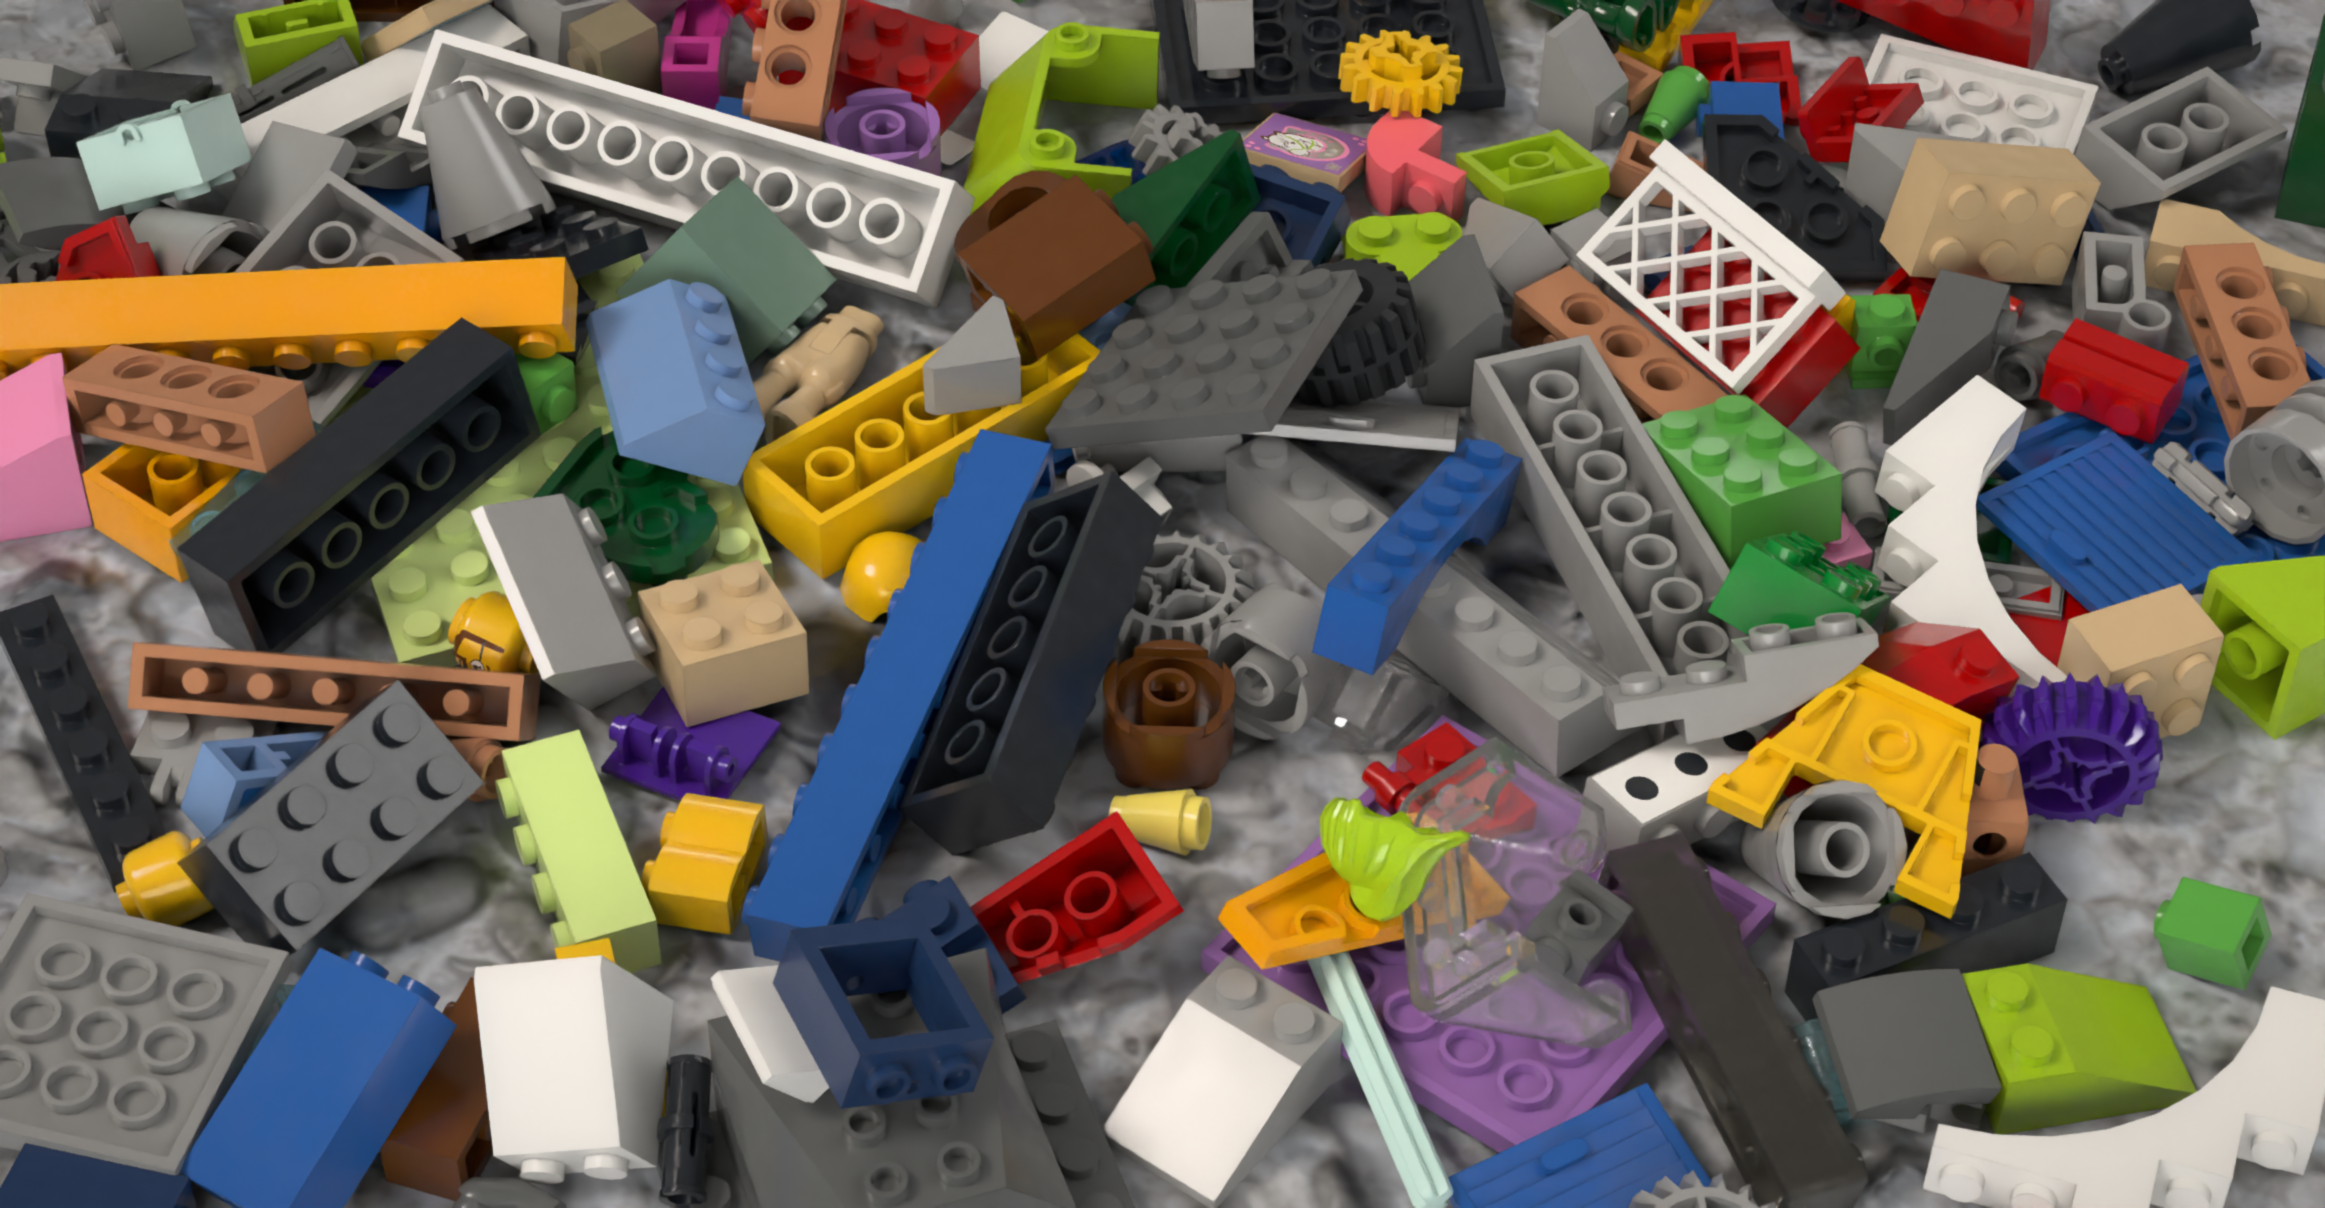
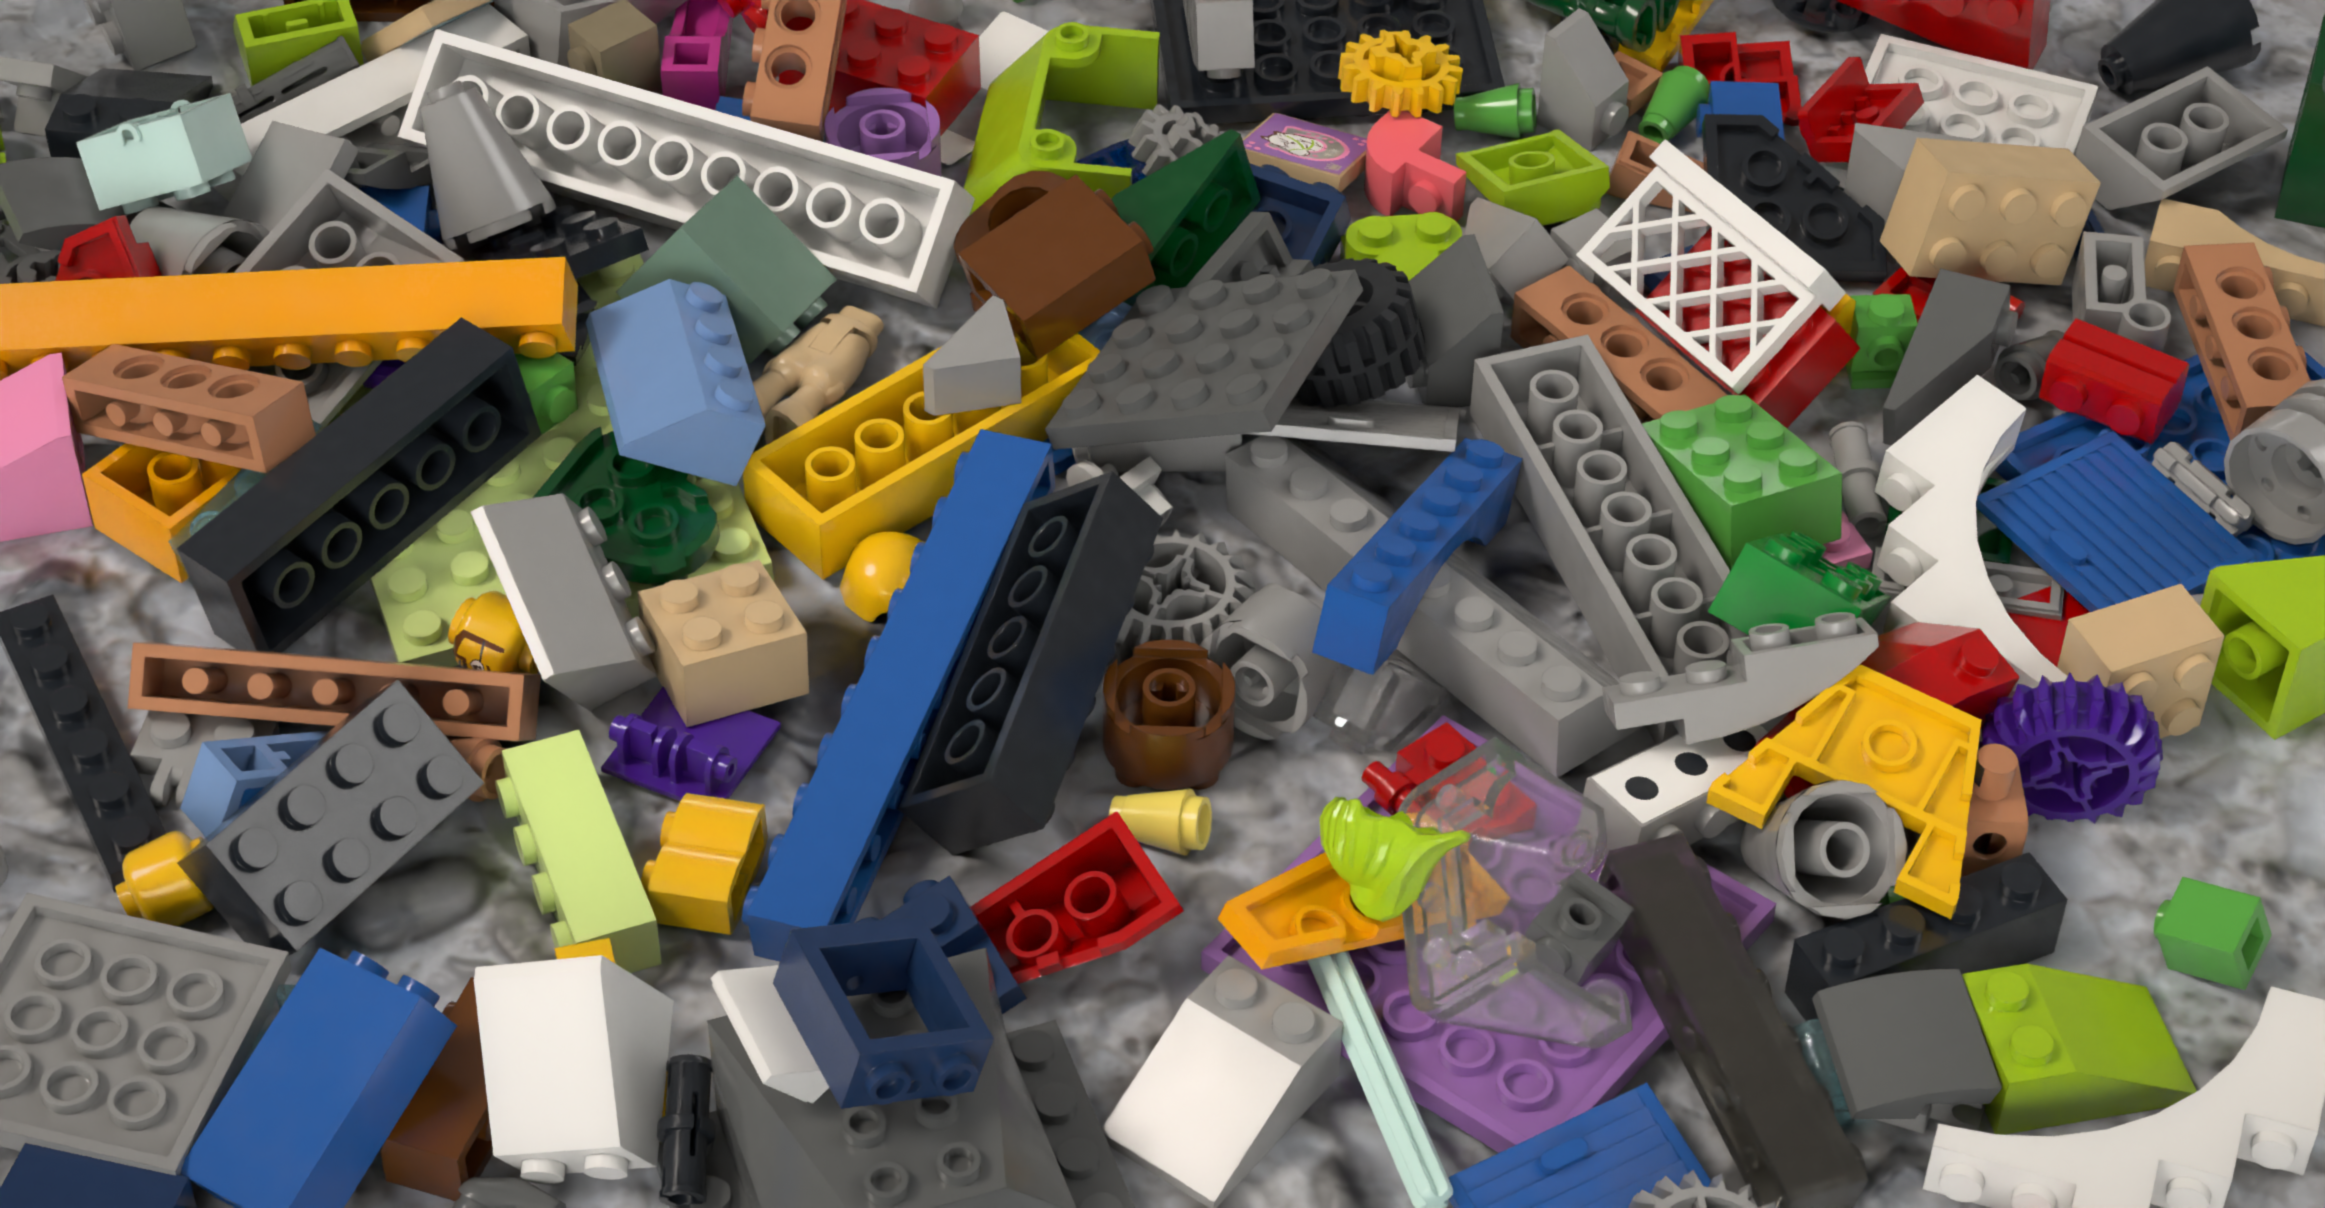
(1499, 112): none -> bright green cone

